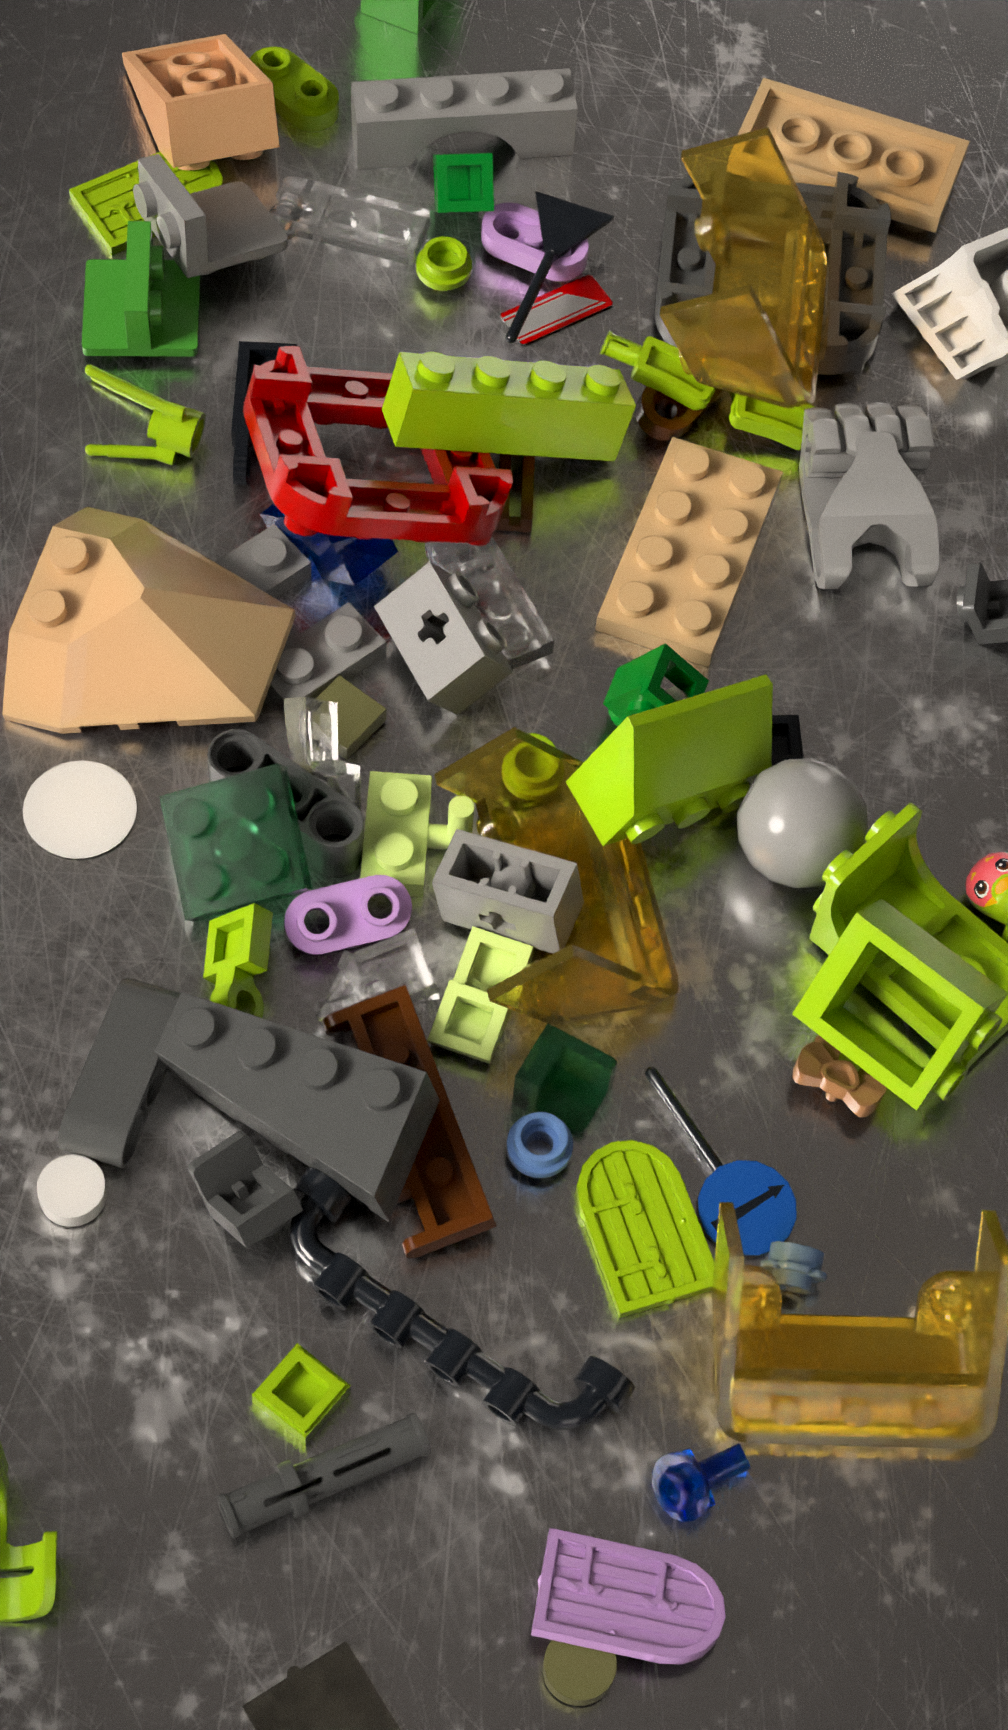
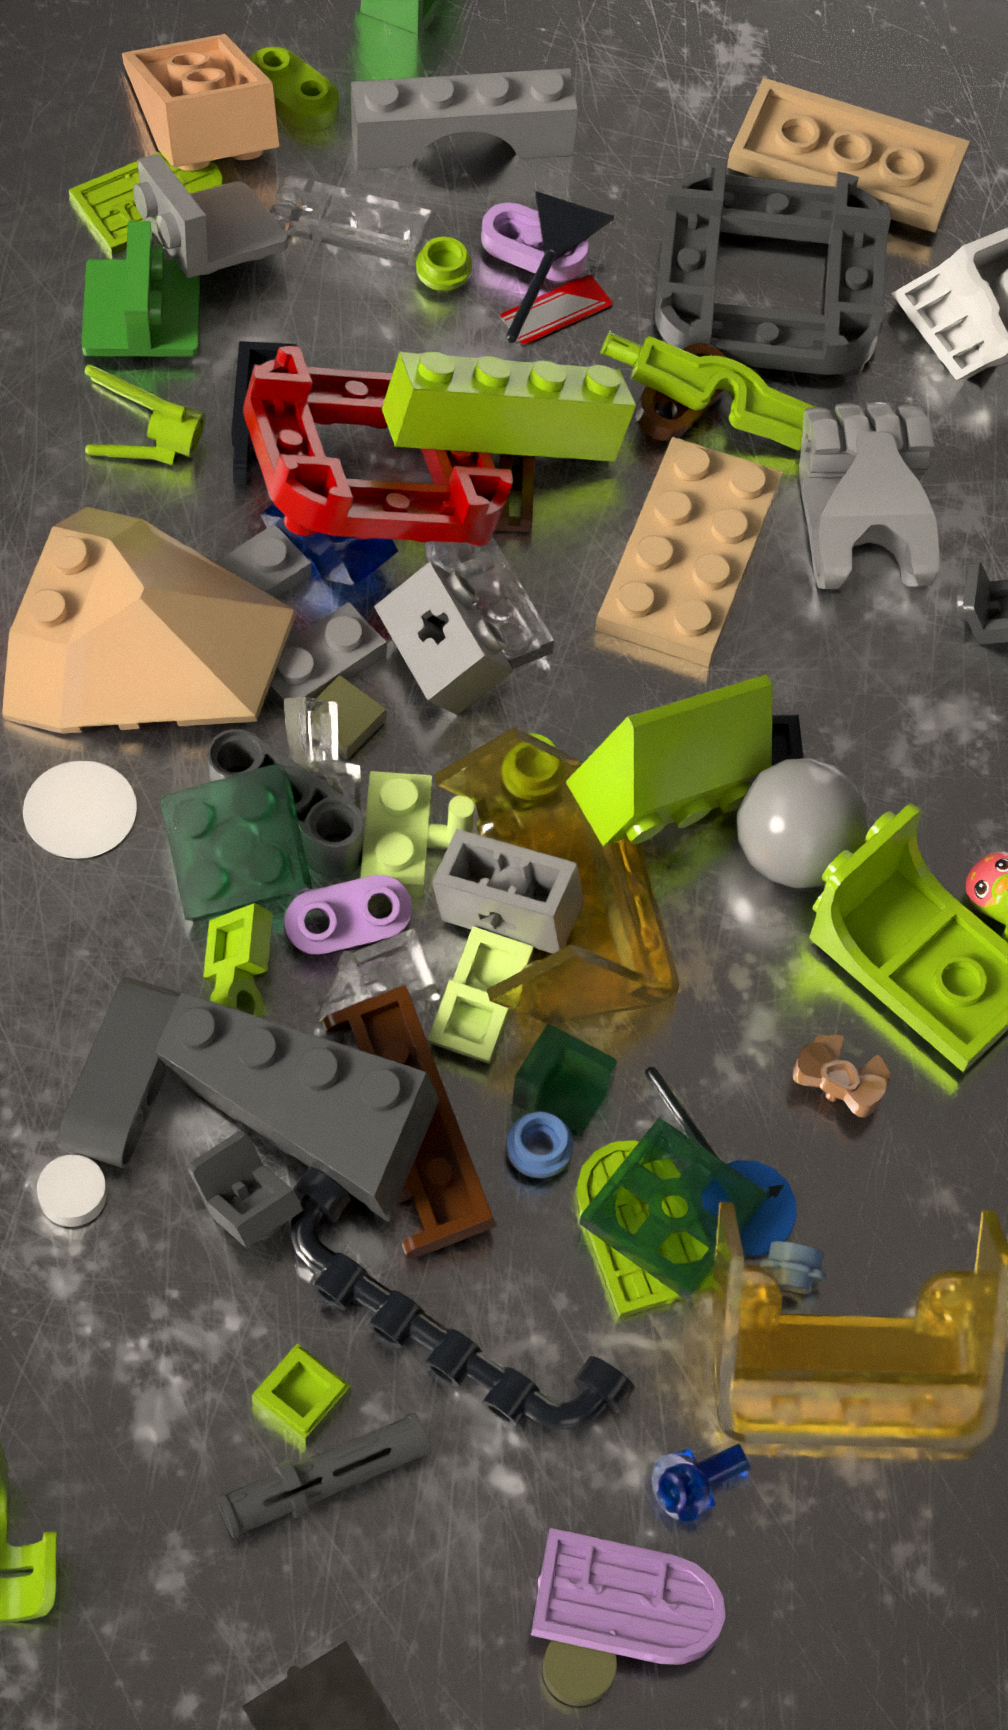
(463, 182): green brick -> none
(639, 682): green brick -> none
(659, 1143): none -> clear green piece
(769, 283): clear yellow windscreen -> none
(957, 981): lime window -> none

